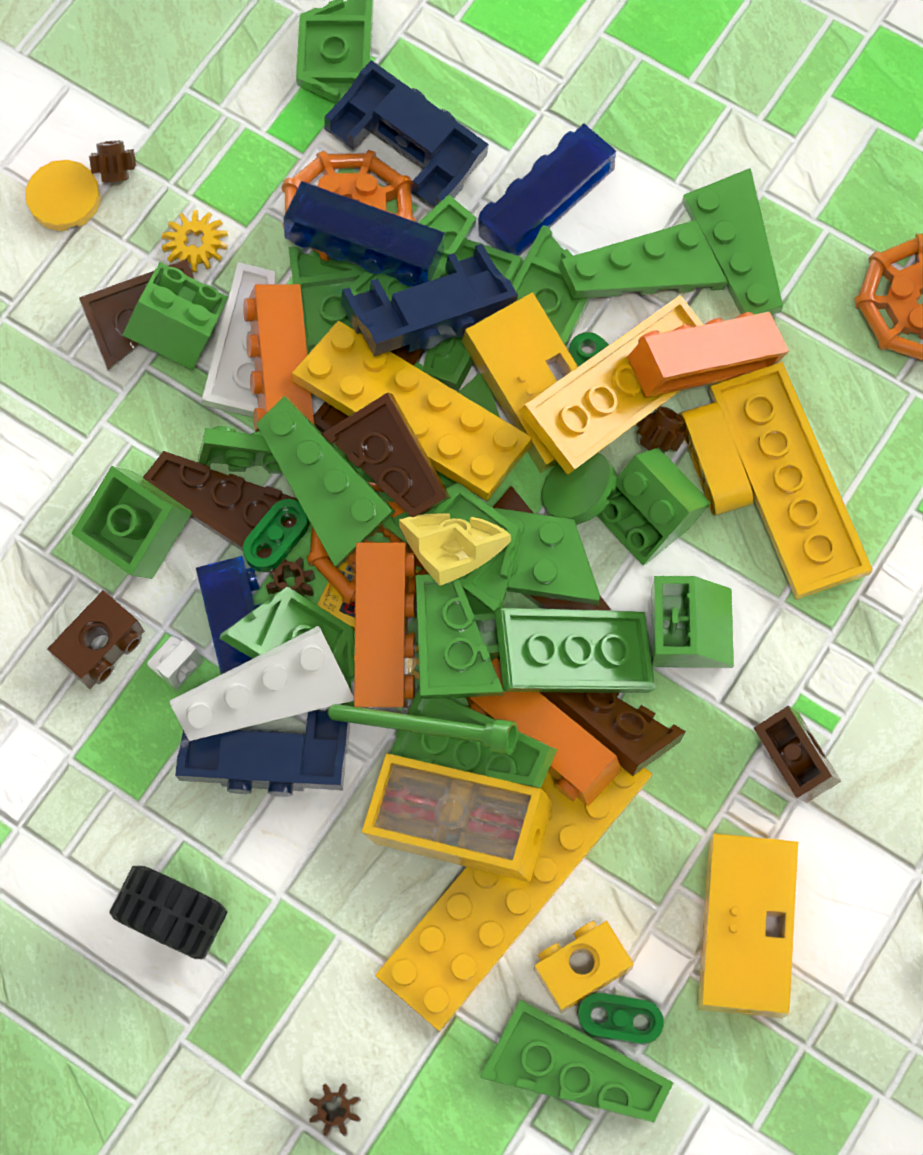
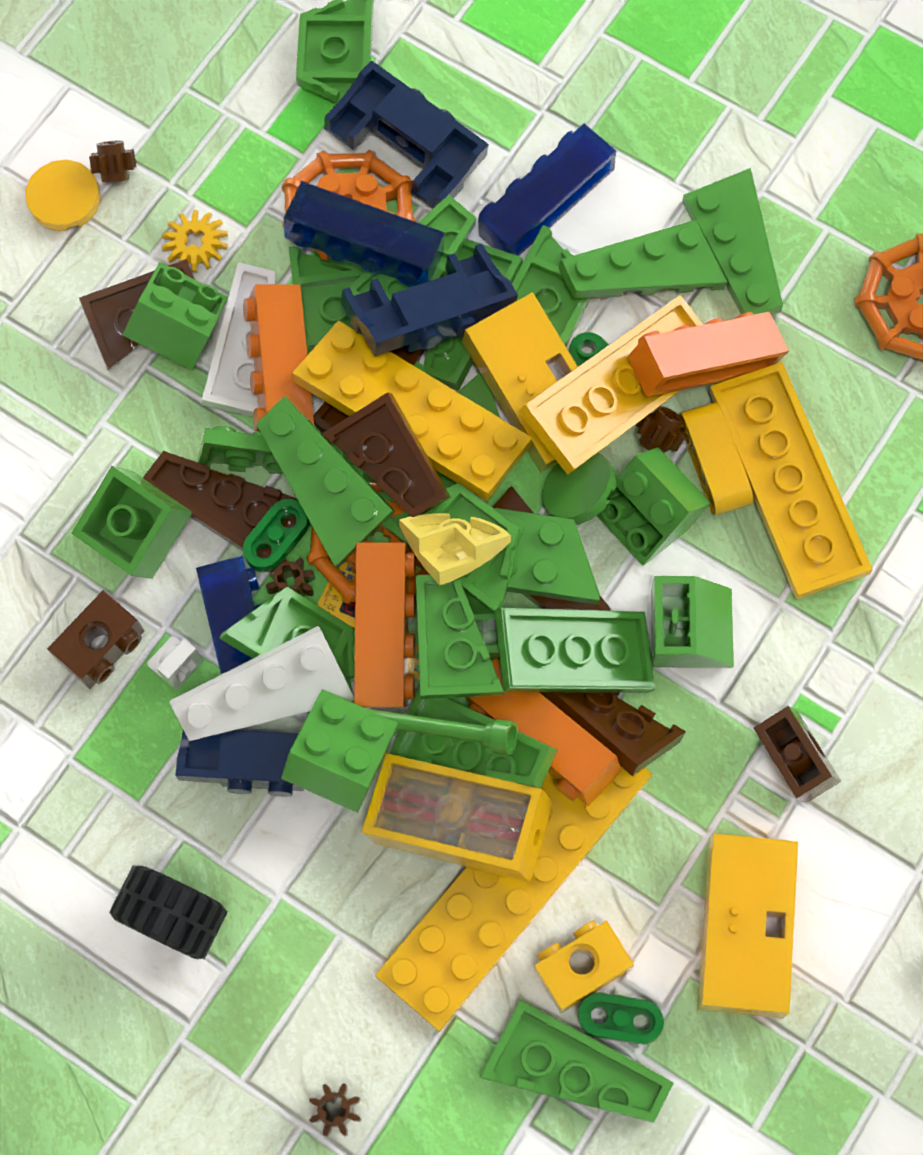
(339, 750): none -> bright green brick

